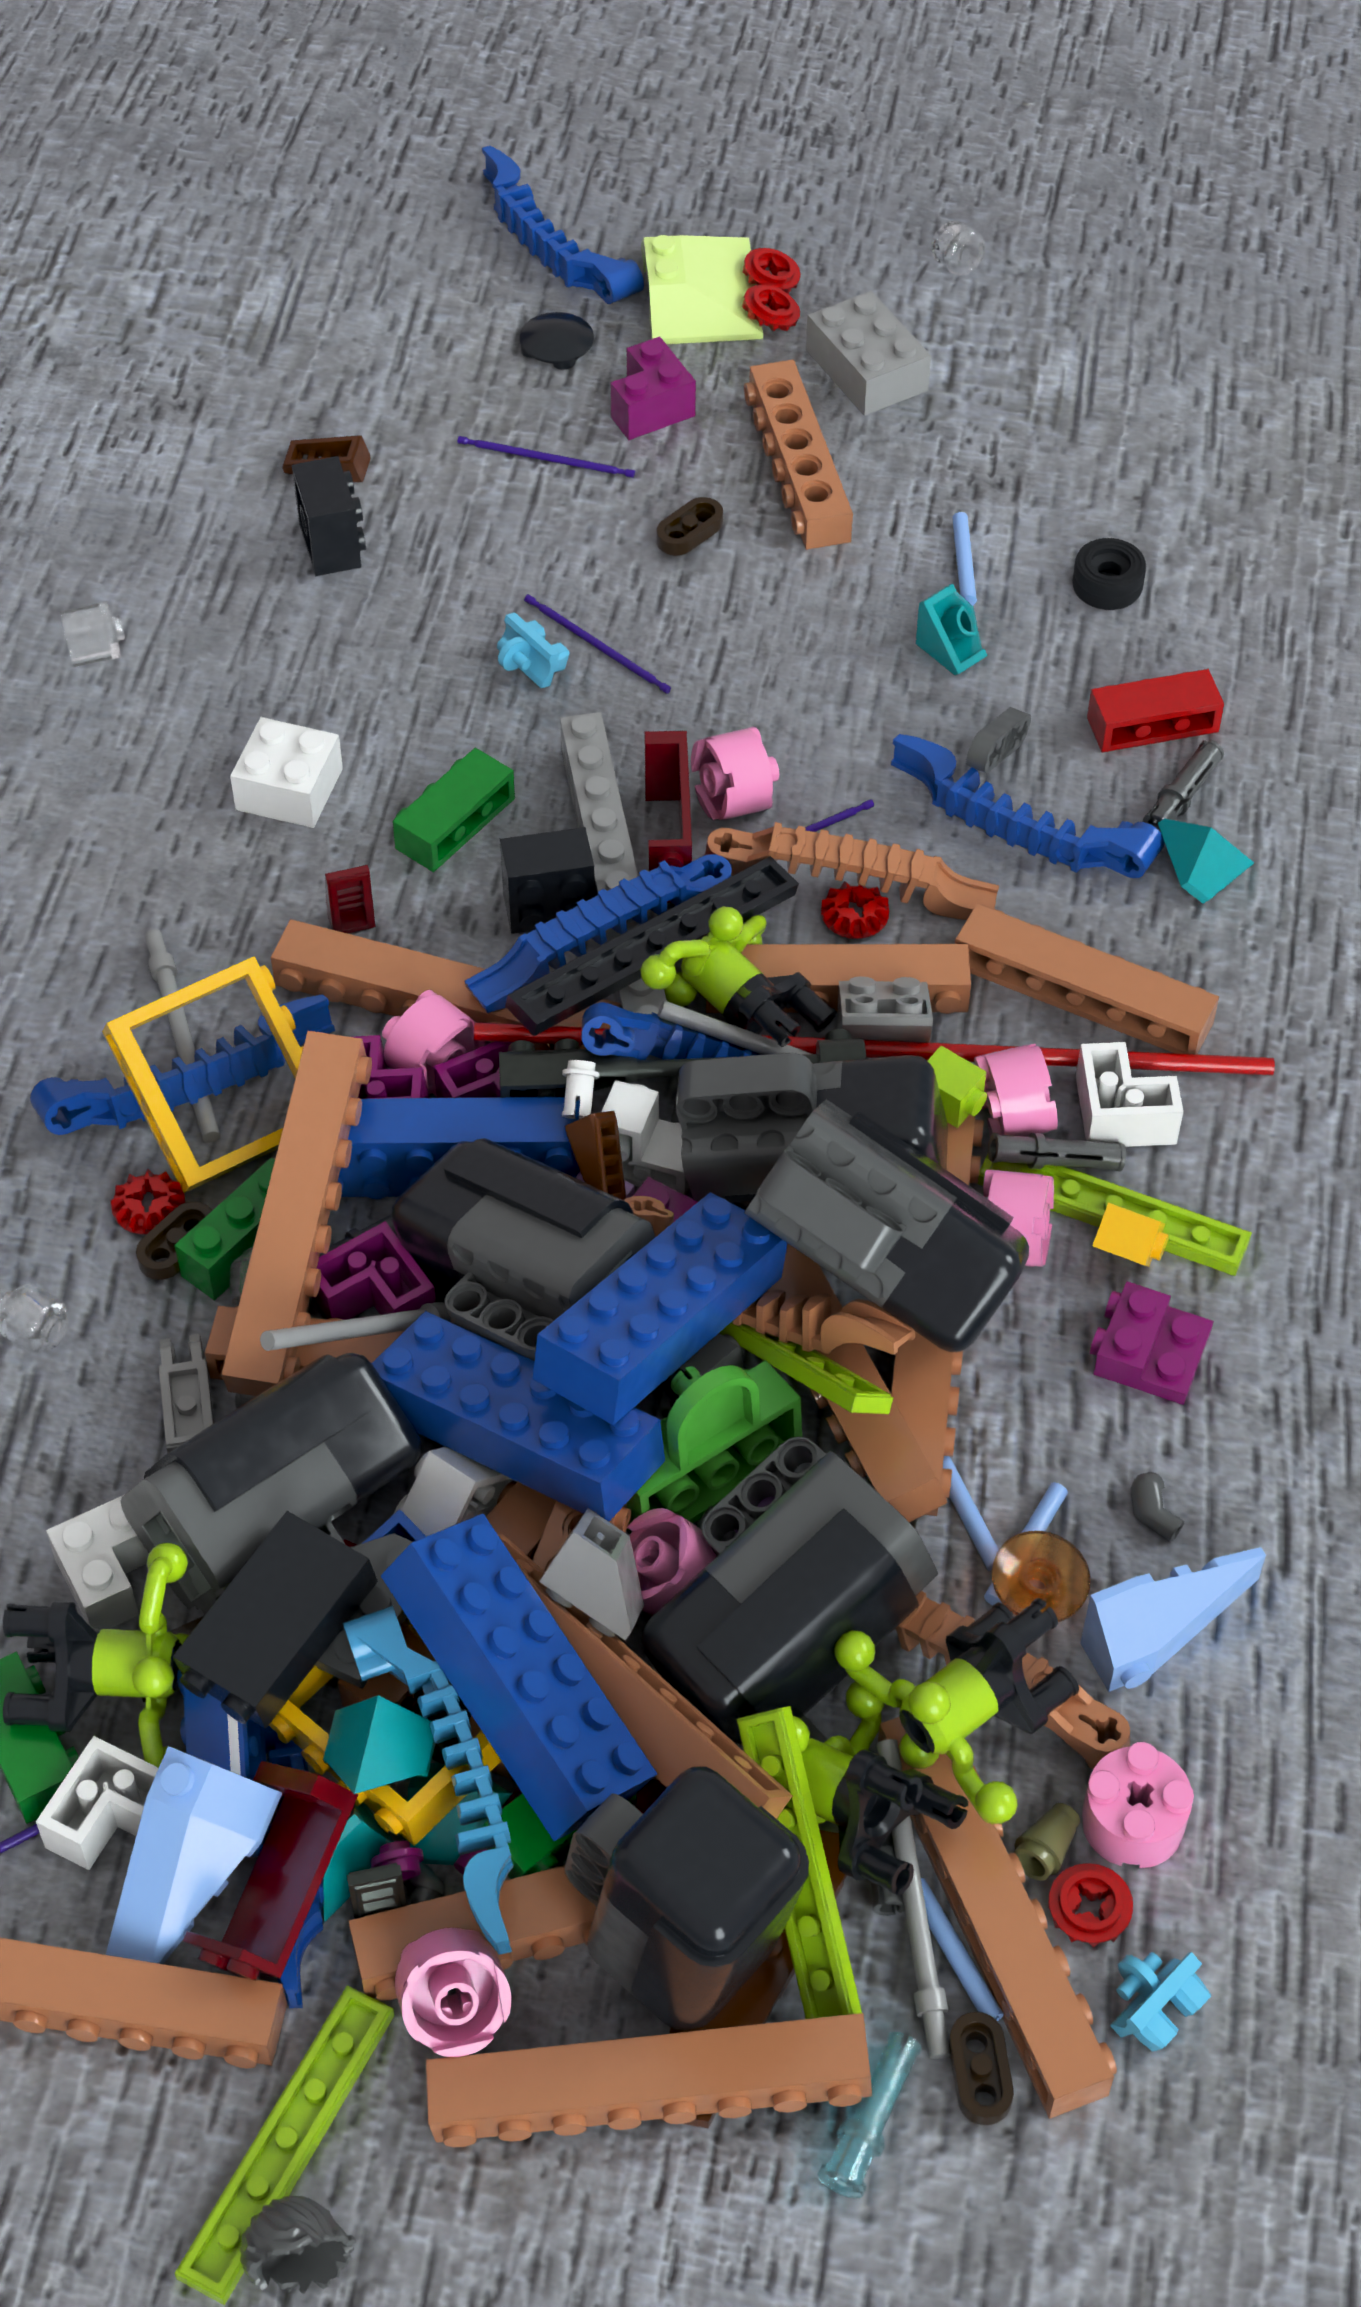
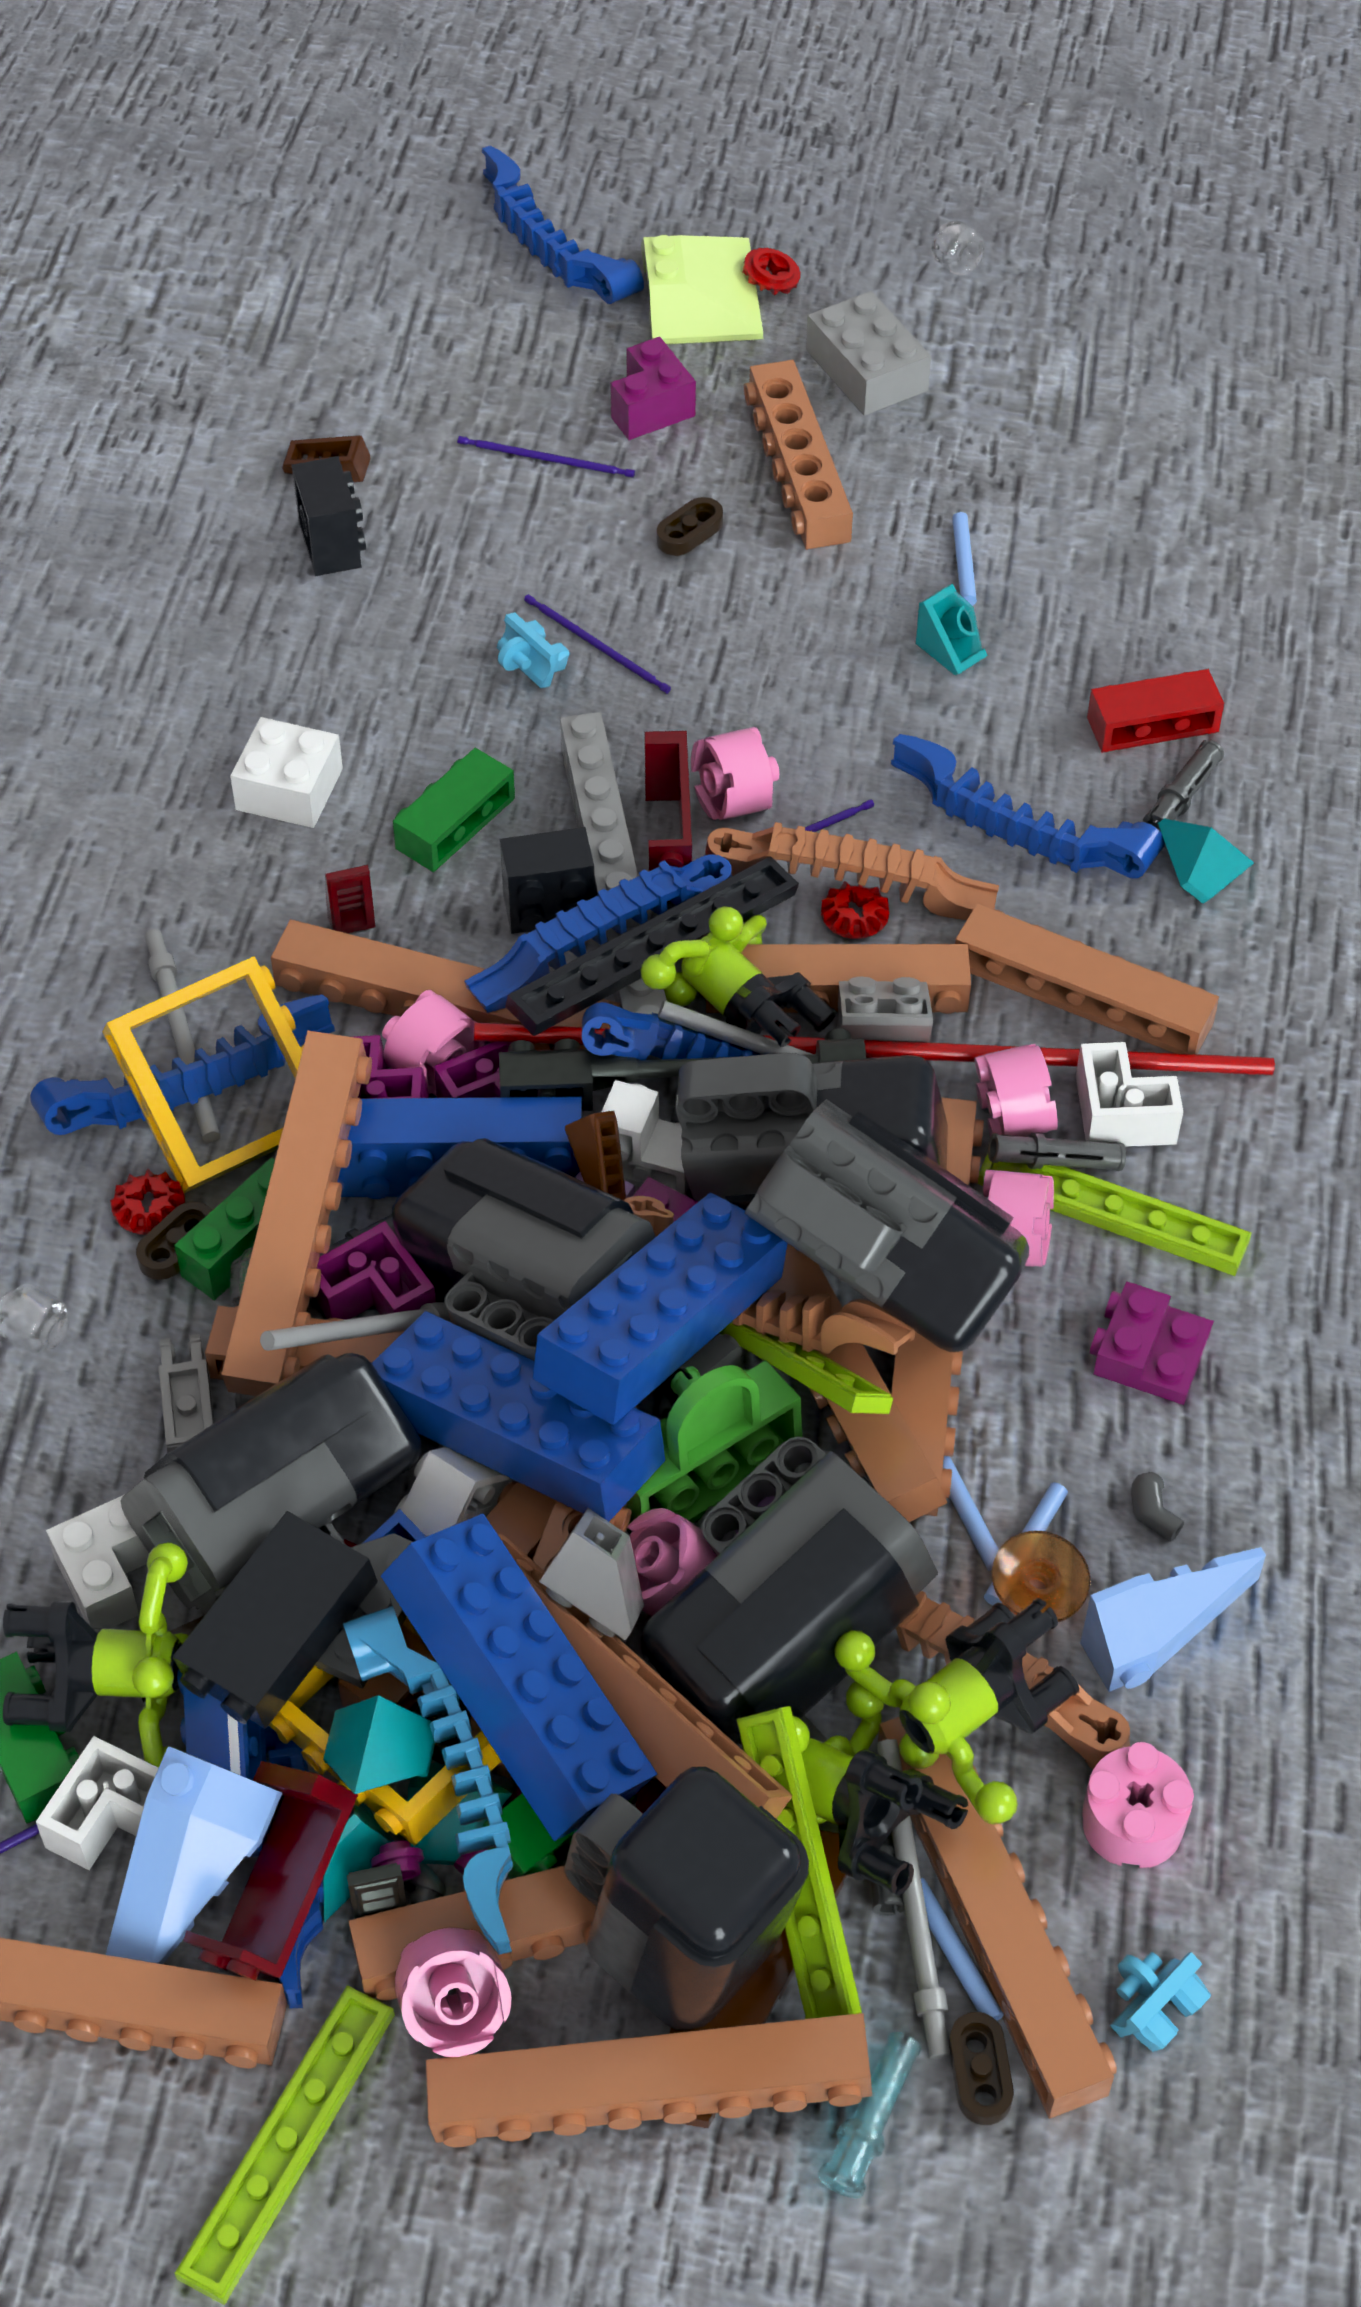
(92, 633): clear brick -> none
(294, 2244): dark grey hair -> none
(556, 339): black dish -> none
(579, 1086): white pin -> none
(781, 309): red gear -> none
(959, 1085): lime brick -> none
(998, 740): dark grey beam -> none
(1047, 1842): olive cone -> none
(1094, 1883): red gear -> none
(1109, 556): black tyre -> none
(1131, 1235): yellow brick -> none

